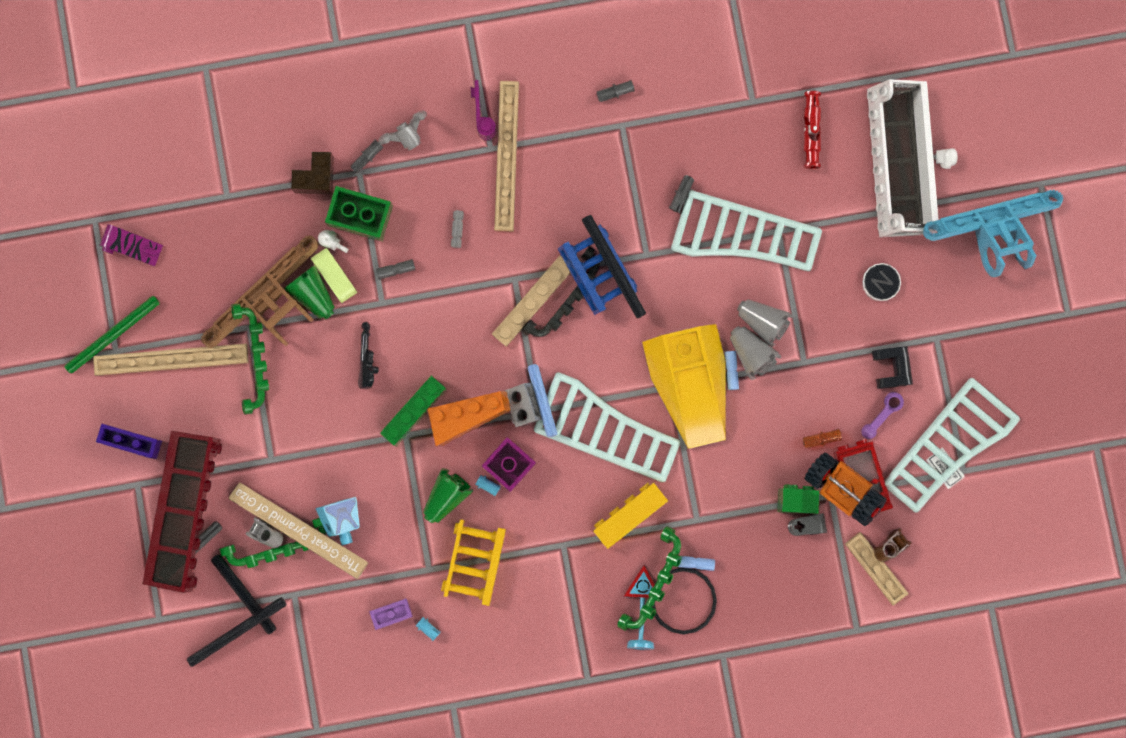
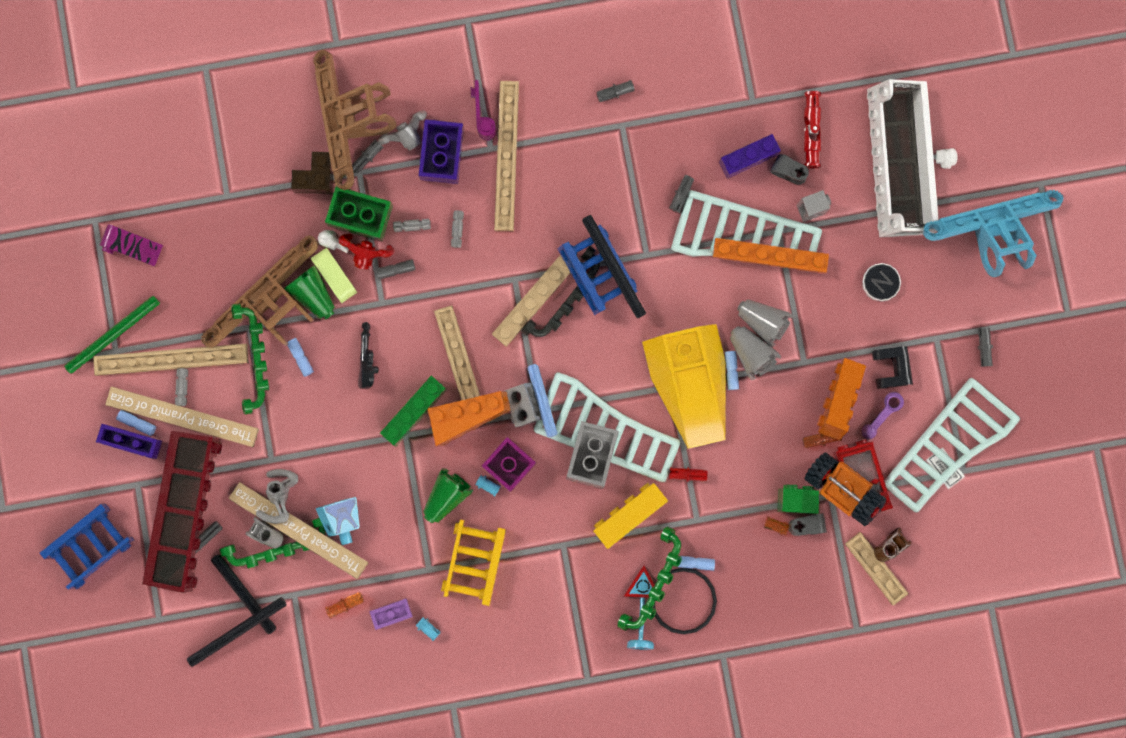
(69, 539): none -> blue fence
(138, 424): none -> light blue piece
(181, 387): none -> light grey axle
(182, 416): none -> tan tile
(277, 494): none -> light grey piece
(301, 359): none -> light blue piece
(340, 114): none -> medium nougat piece
(344, 605): none -> clear orange axle
(364, 251): none -> red piece
(411, 225): none -> light grey axle
(441, 151): none -> dark purple brick
(456, 353): none -> tan tile
(592, 455): none -> light grey slope
(688, 474): none -> red axle
(749, 156): none -> dark purple brick
(770, 255): none -> orange plate
(777, 526): none -> clear orange pin
(787, 169): none -> dark grey piece
(814, 206): none -> light grey brick
(842, 397): none -> orange wedge
(985, 347): none -> dark grey pin

